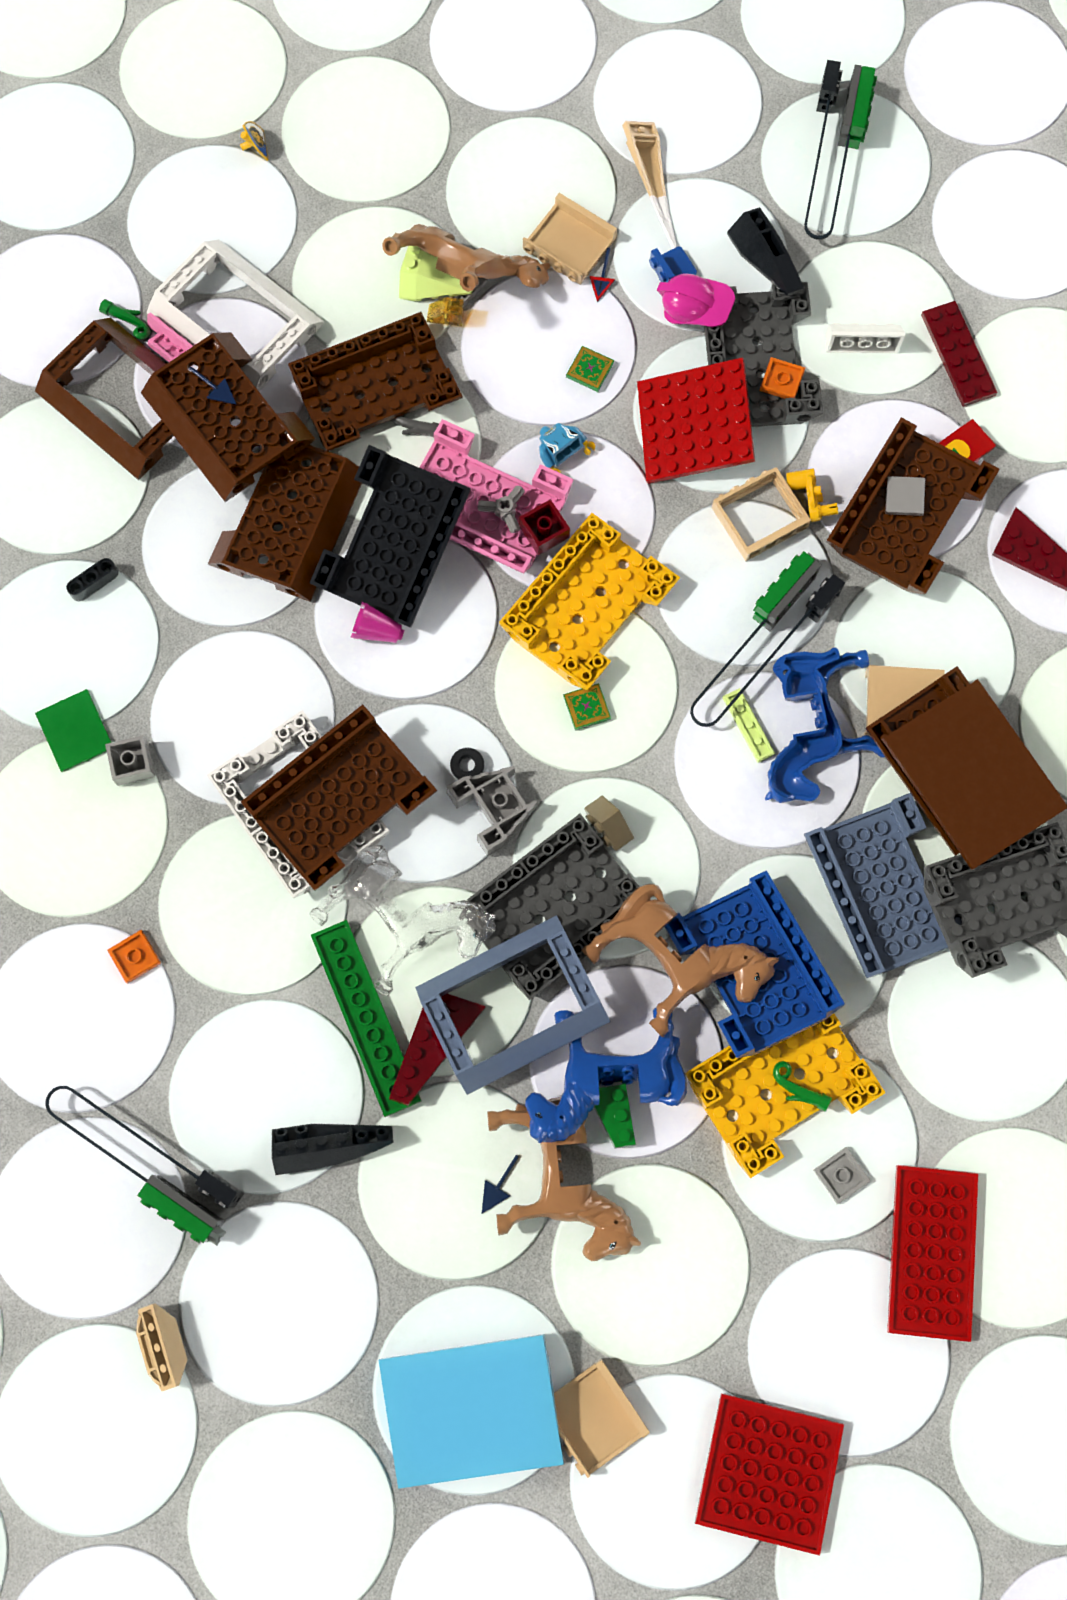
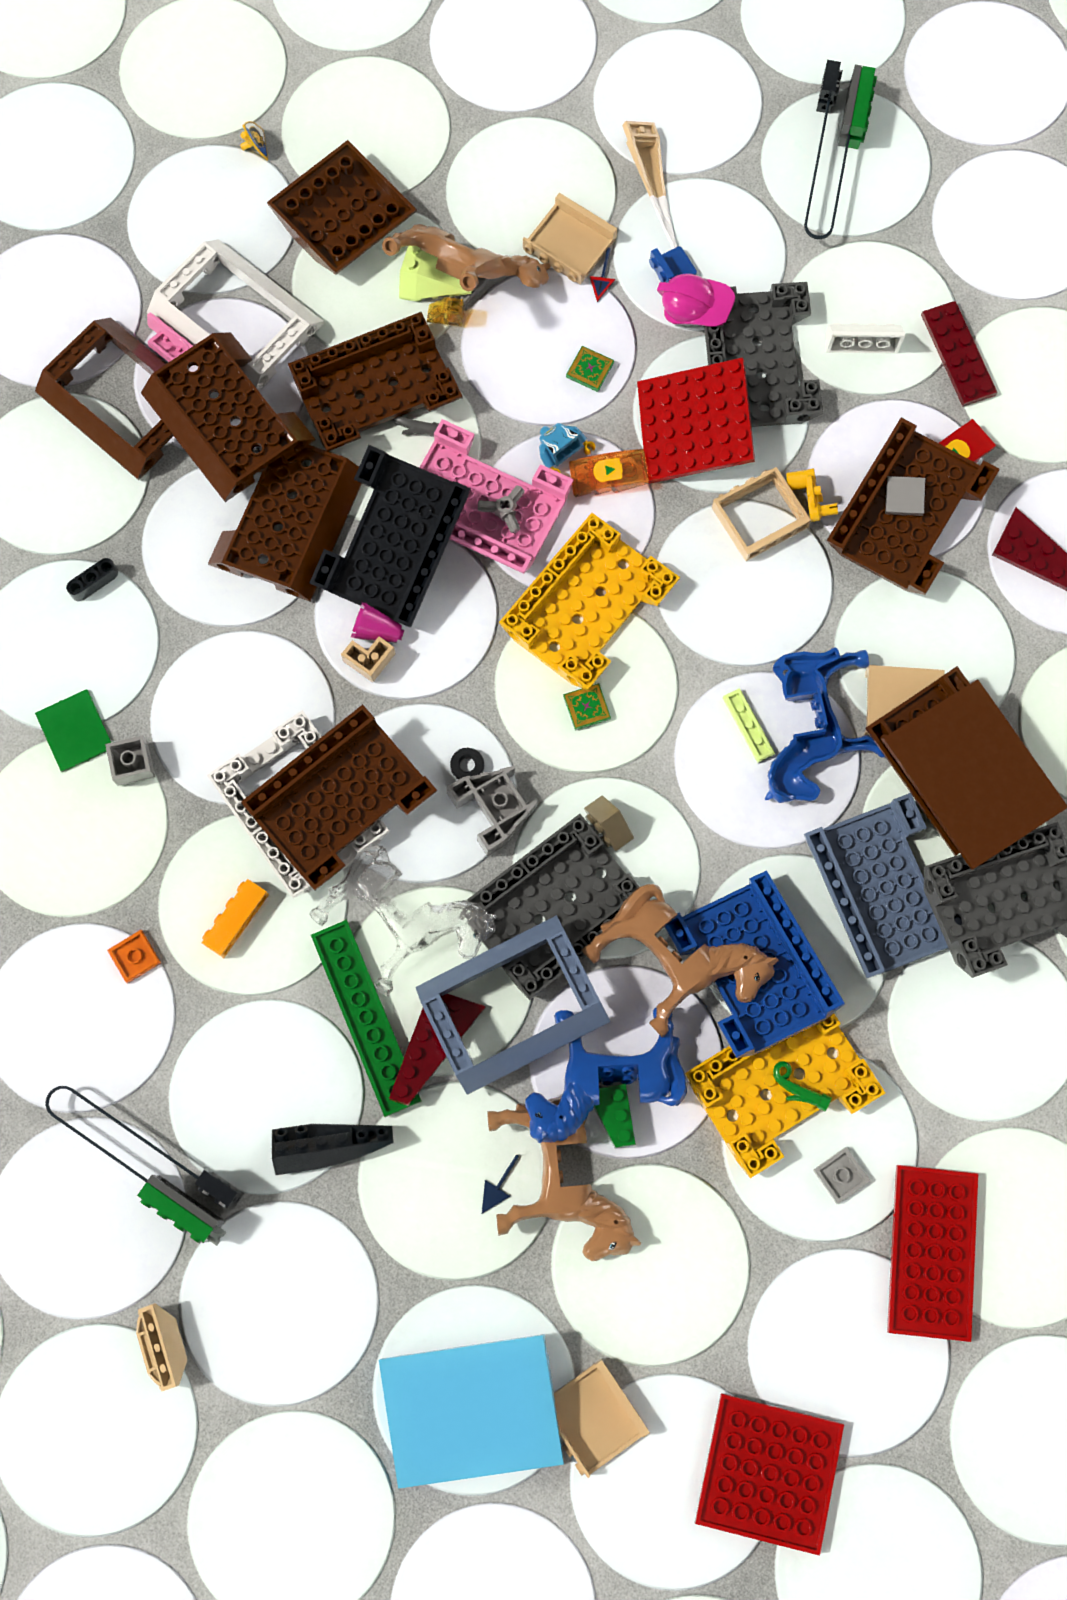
(108, 308): green plant -> none
(220, 393): dark blue piece -> none
(235, 918): none -> light orange brick
(340, 208): none -> reddish brown slope
(371, 661): none -> tan brick
(544, 527): dark red brick -> none
(609, 472): none -> clear orange slope
(765, 251): black wedge -> none
(777, 602): piece -> none
(782, 378): orange tile -> none

